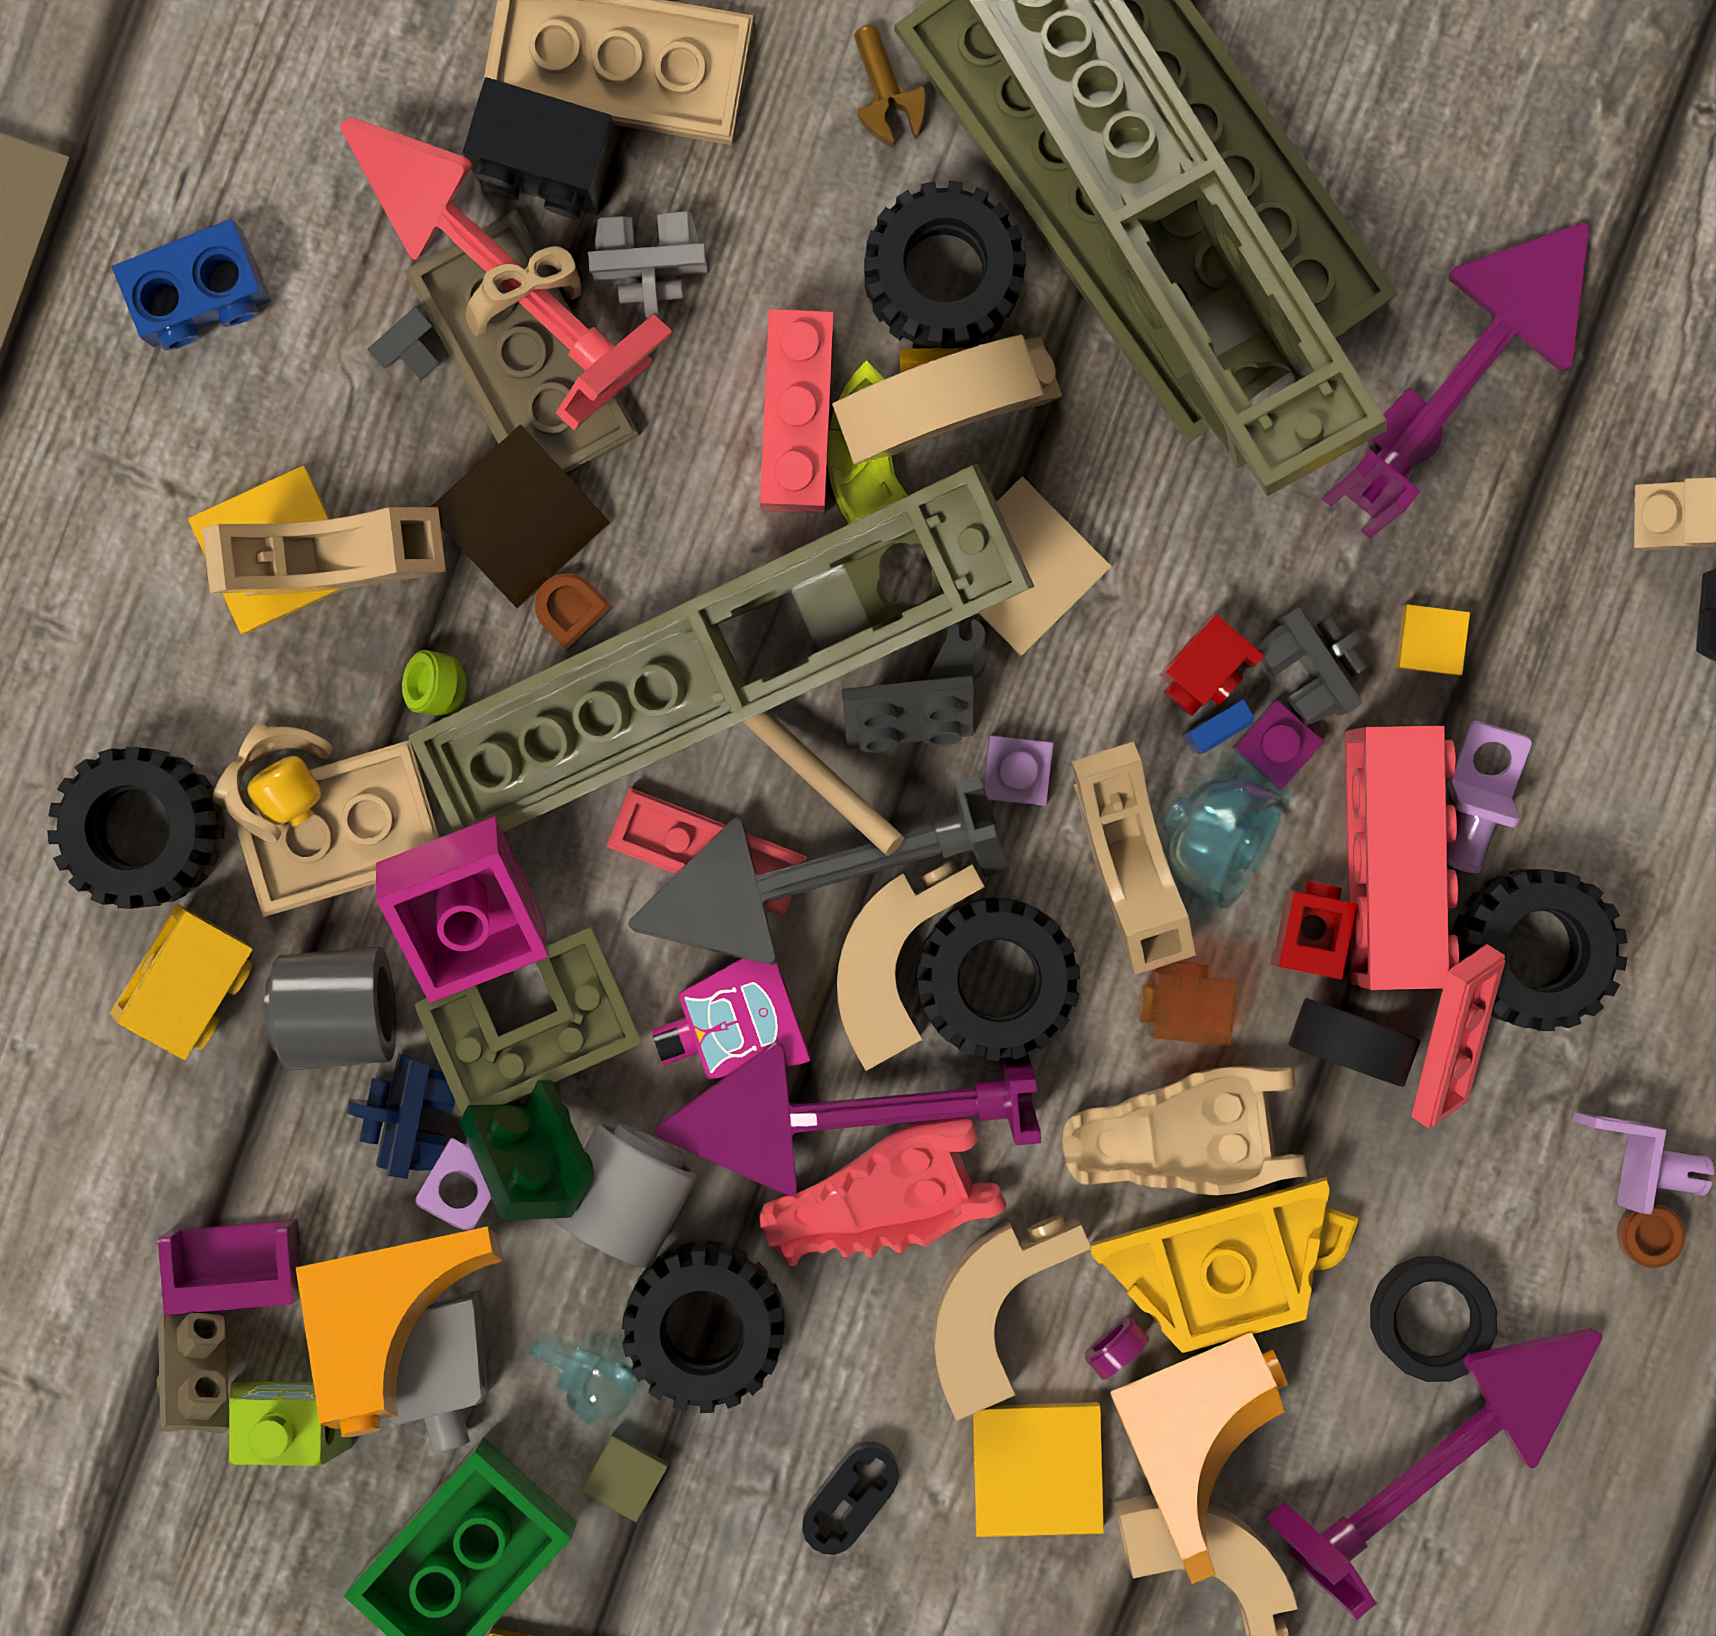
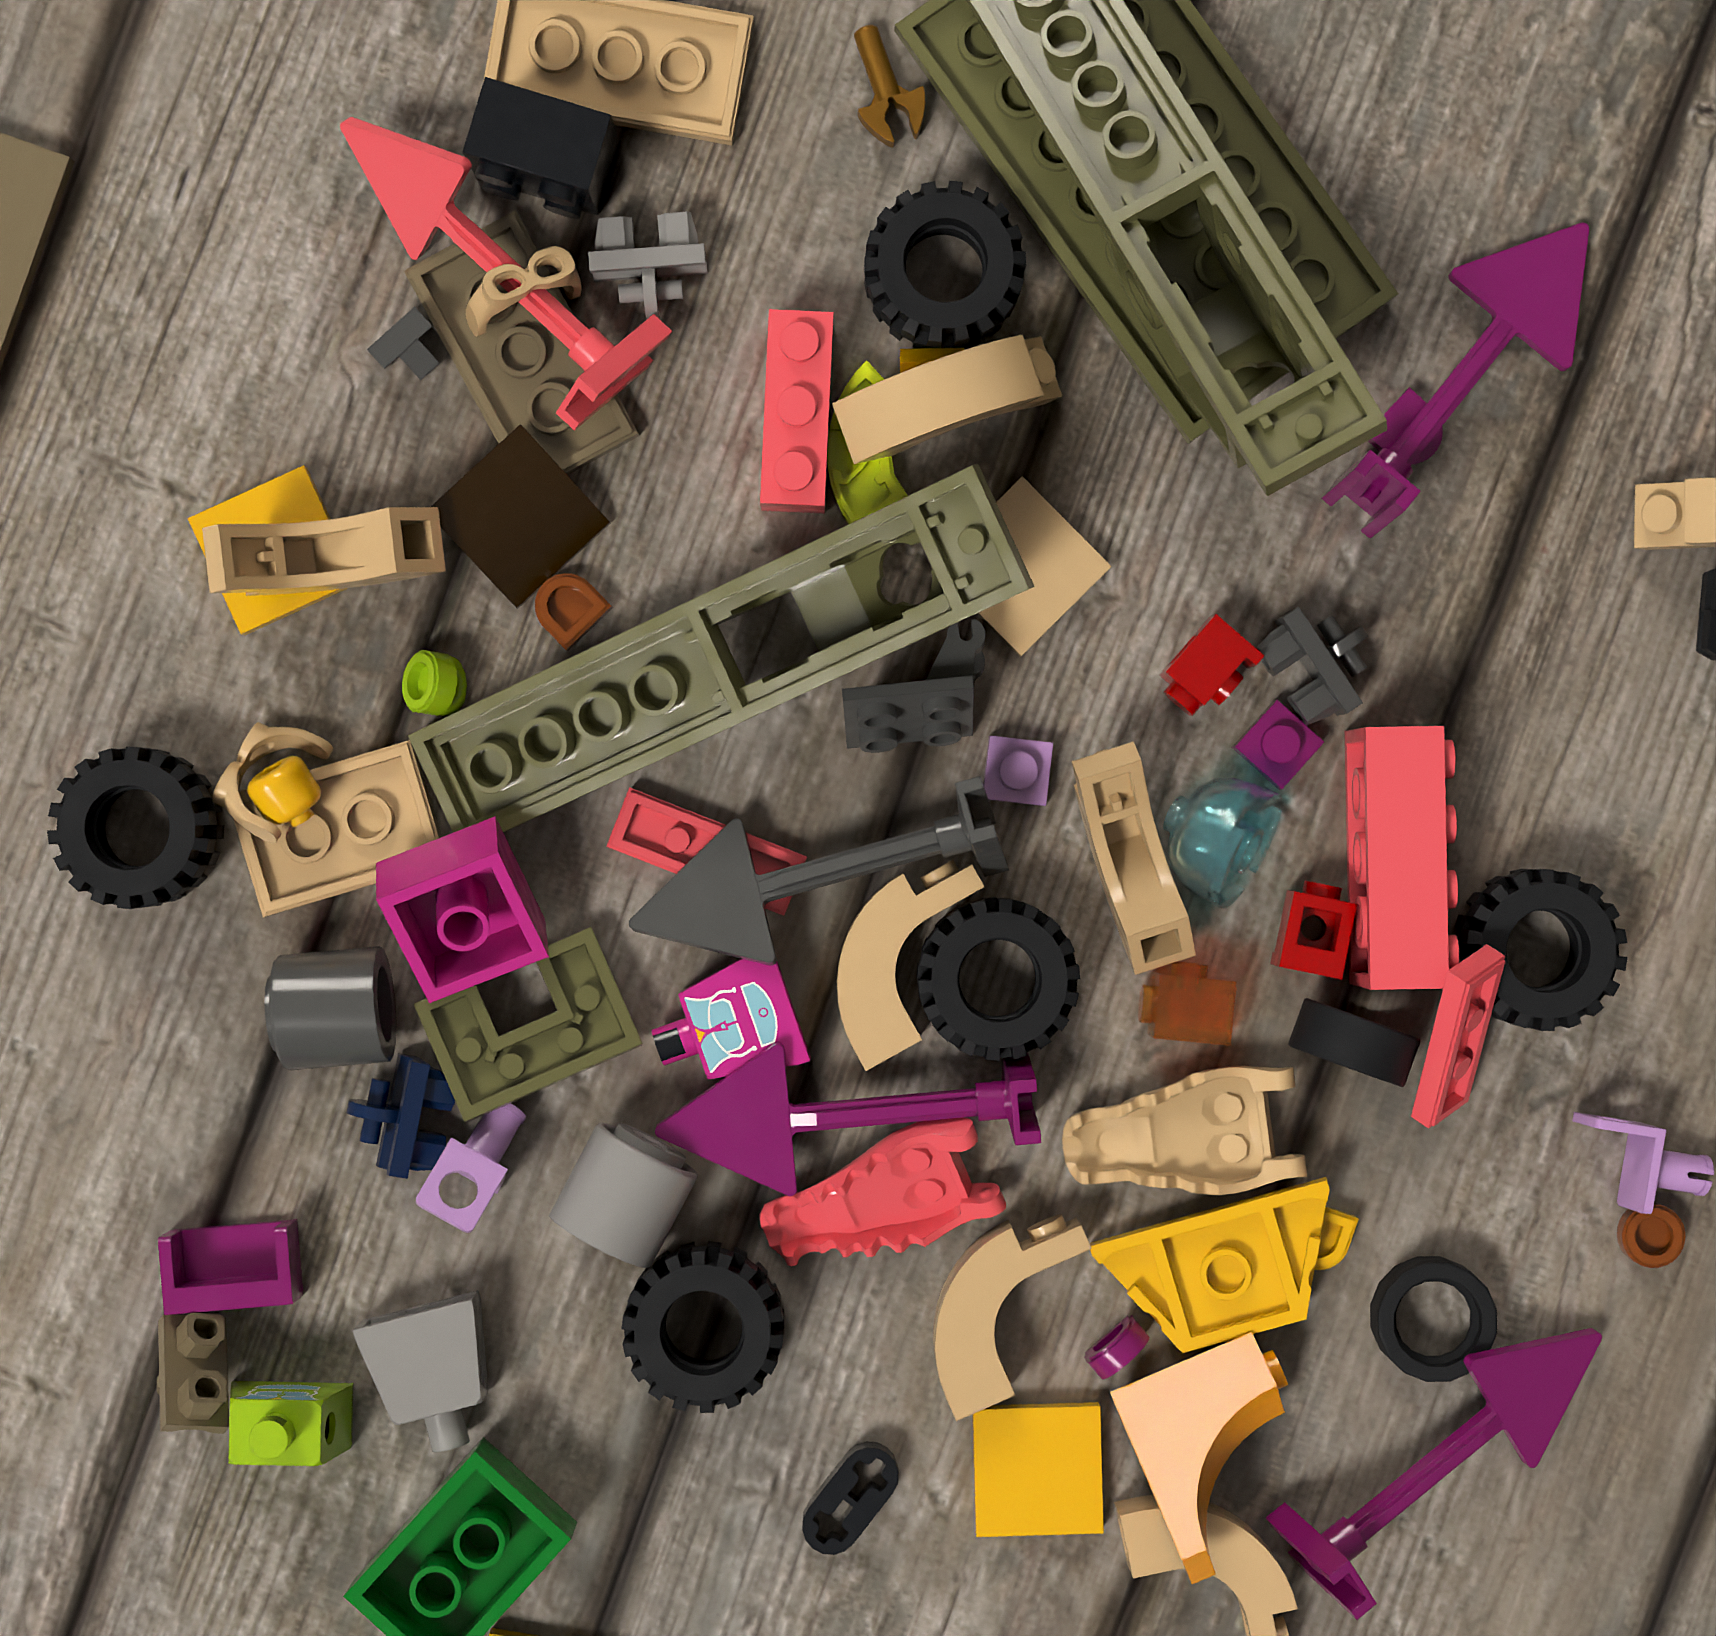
(183, 983): yellow brick -> none
(189, 267): blue brick -> none
(363, 1313): light orange arch -> none
(529, 1155): dark green bracket -> none
(592, 1383): clear light blue piece -> none
(624, 1477): olive tile -> none
(826, 782): tan bar -> none
(1219, 727): blue tile -> none
(1432, 640): yellow tile -> none
(1482, 797): lavender bracket -> none

